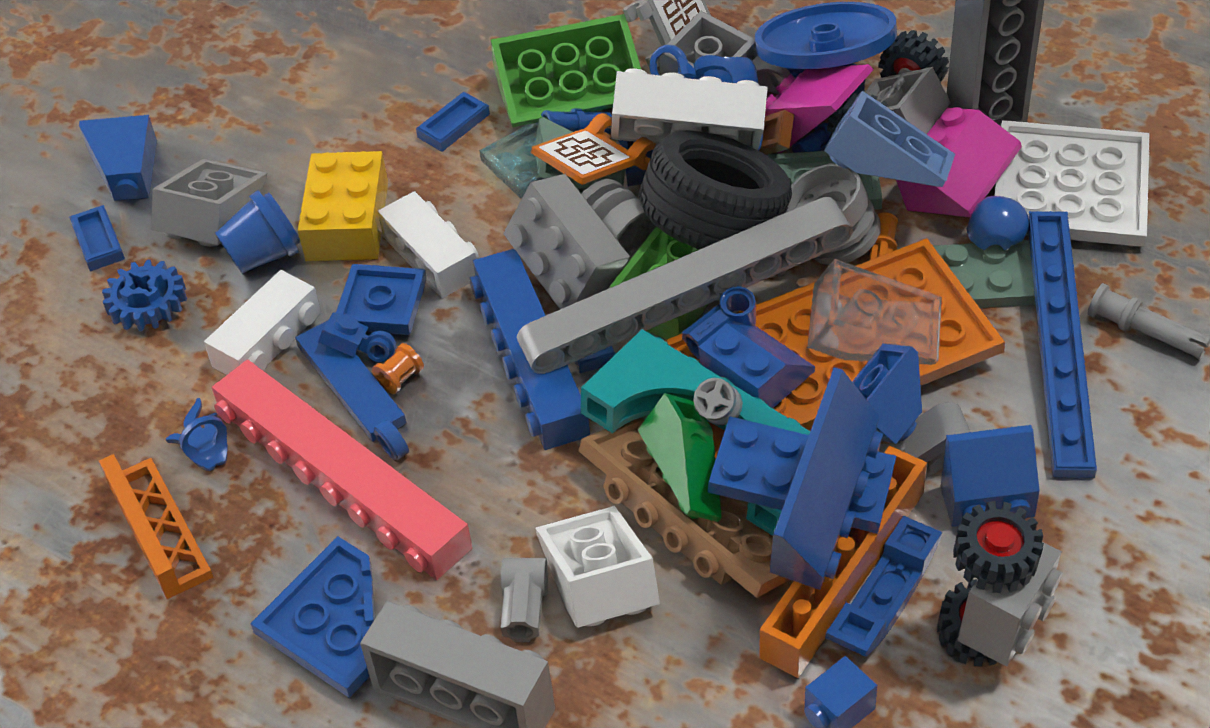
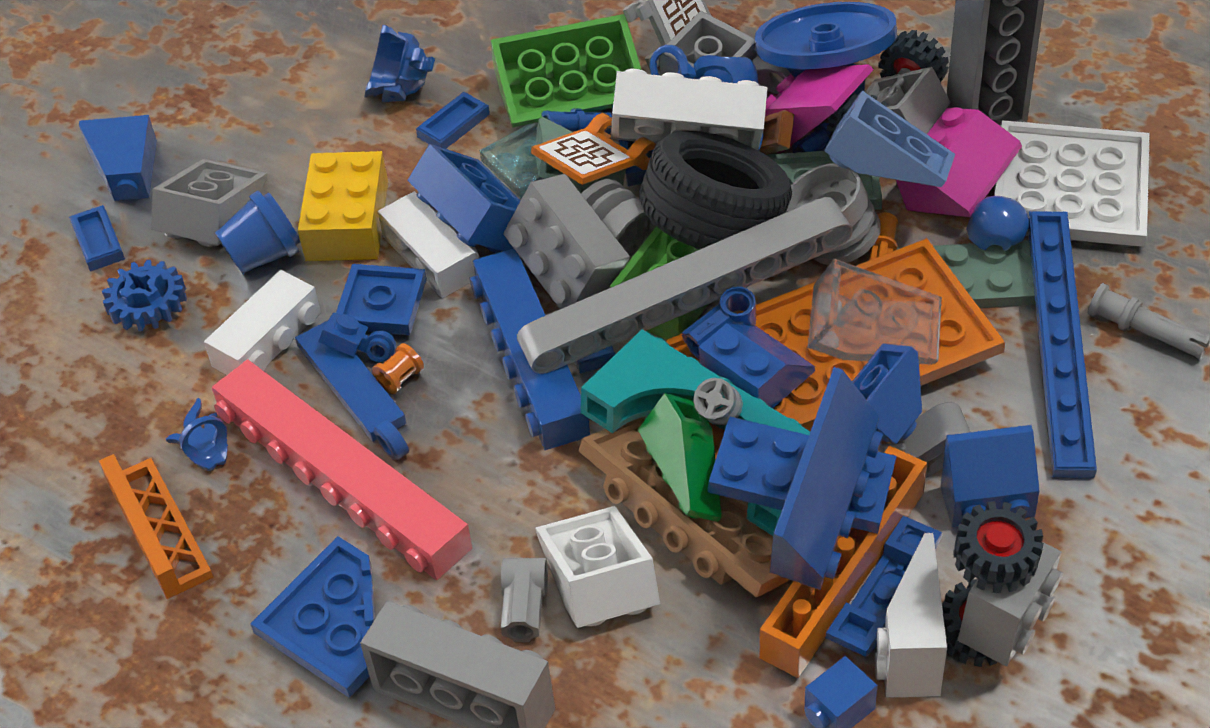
(398, 66): none -> blue helmet
(465, 197): none -> blue brick
(914, 635): none -> white slope

